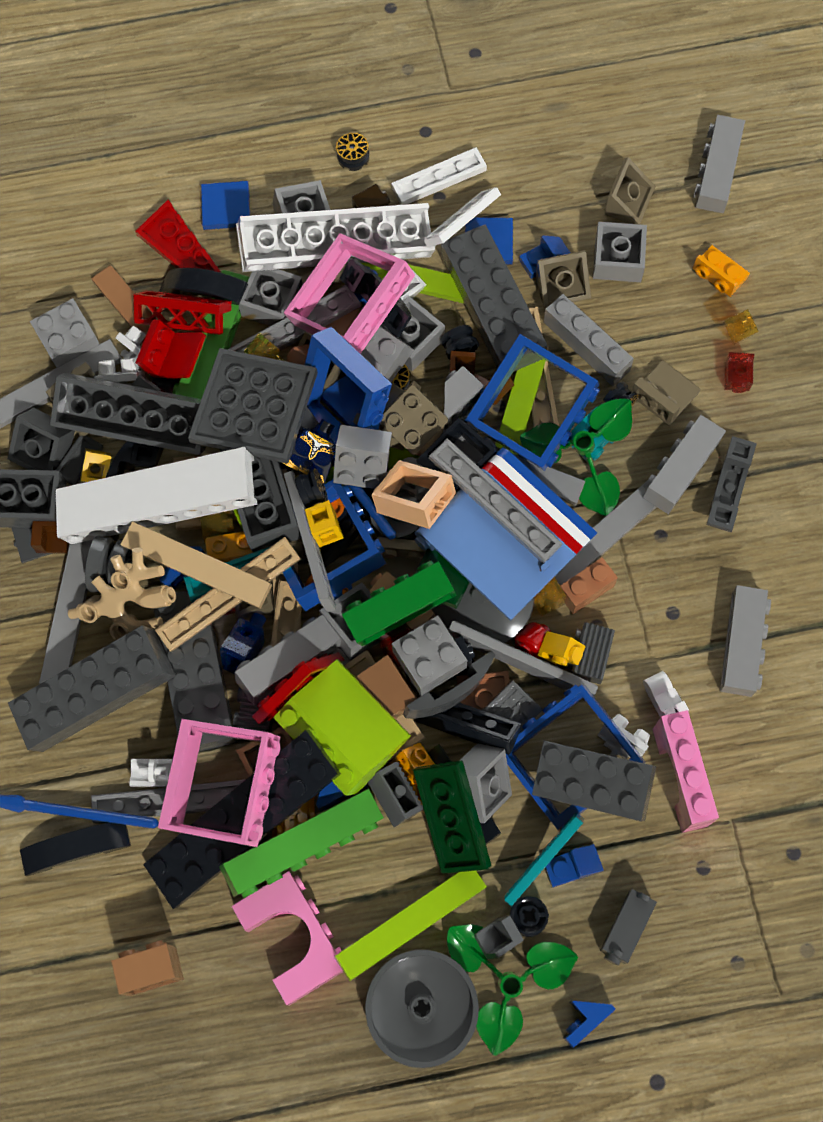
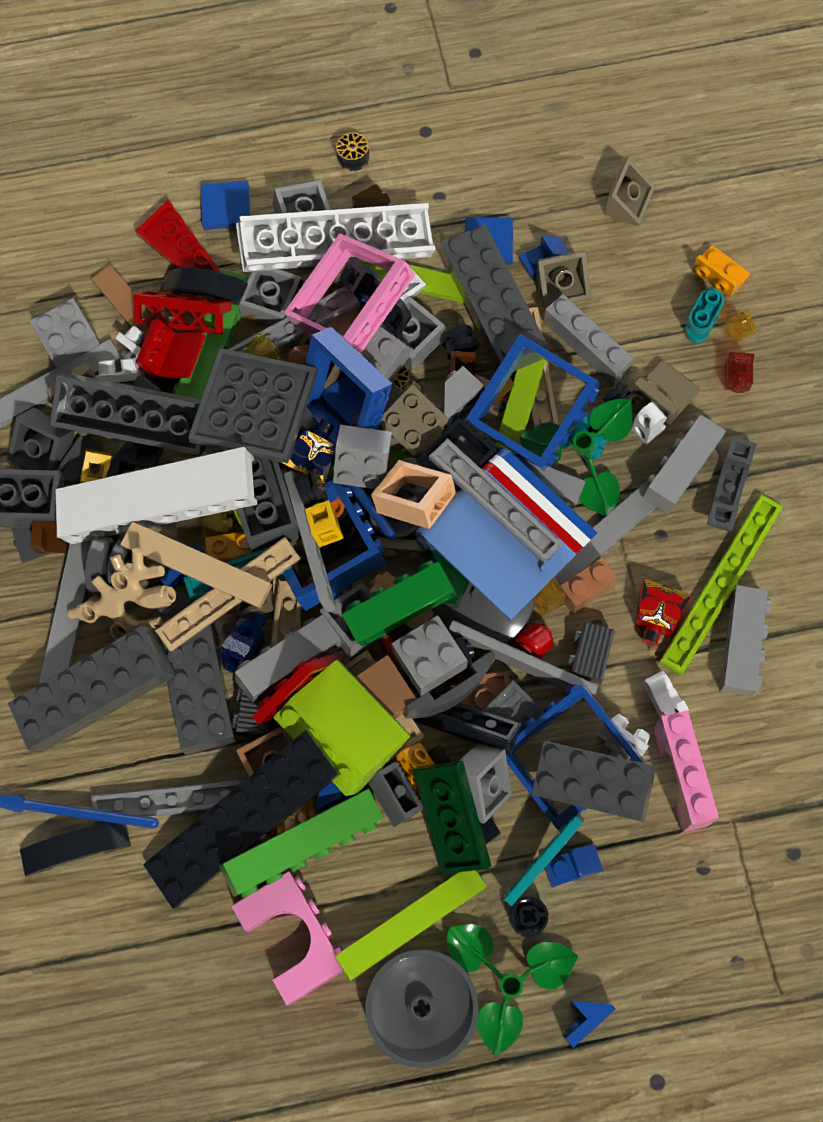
(147, 969): medium nougat brick -> none
(150, 772): white hips -> none
(183, 771): bright pink window -> none
(439, 176): white plate -> none
(462, 217): white tile -> none
(498, 937): dark grey panel -> none
(561, 649): yellow brick -> none
(620, 252): light grey brick -> none
(628, 927): dark grey brick -> none
(651, 422): none -> white leg
(659, 610): none -> torso
(704, 315): none -> teal brick
(720, 163): light grey brick -> none
(720, 585): none -> lime tile

